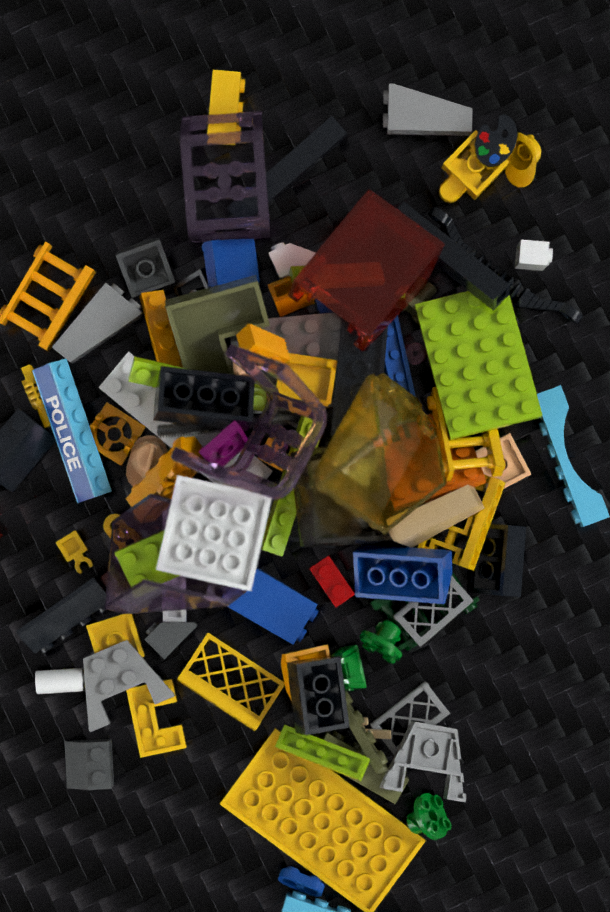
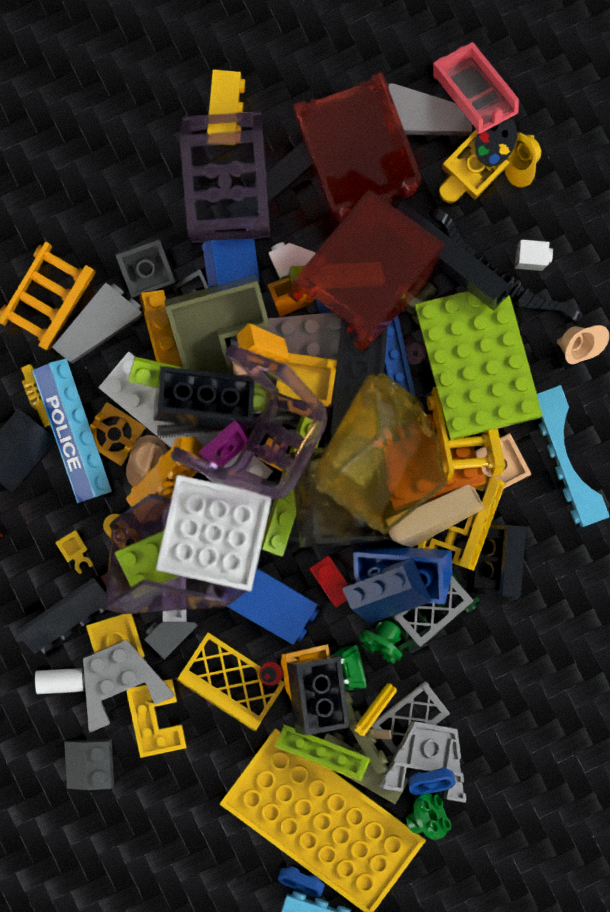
(270, 673): none -> red tile
(357, 146): none -> clear red windscreen
(375, 709): none -> yellow axle
(387, 591): none -> dark blue slope
(431, 781): none -> blue plate
(476, 87): none -> door
(583, 343): none -> light nougat piece

